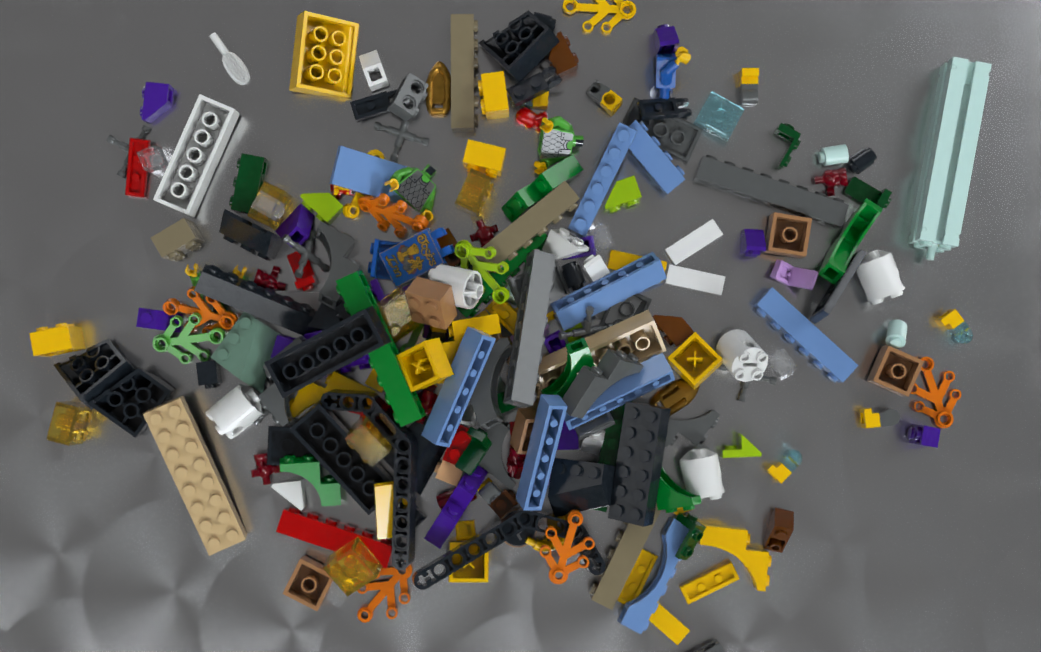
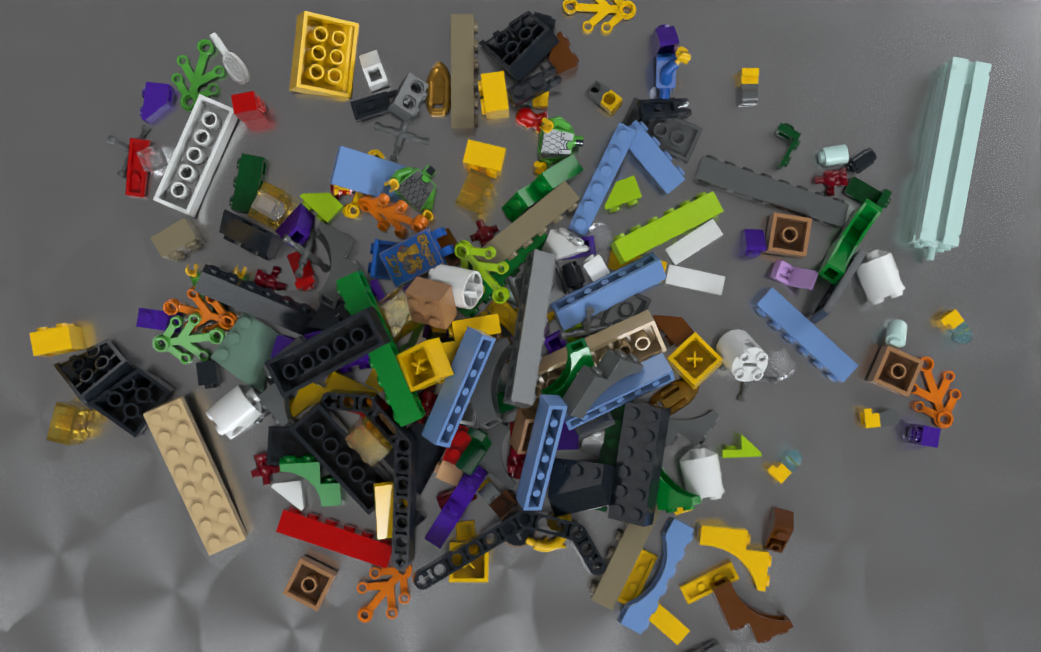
(197, 78): none -> bright green plant
(248, 106): none -> red brick
(352, 566): clear yellow brick -> none
(566, 551): orange plant -> none
(667, 227): none -> lime brick
(693, 536): dark green bracket -> none
(719, 116): clear light blue tile -> none
(739, 614): none -> reddish brown arch

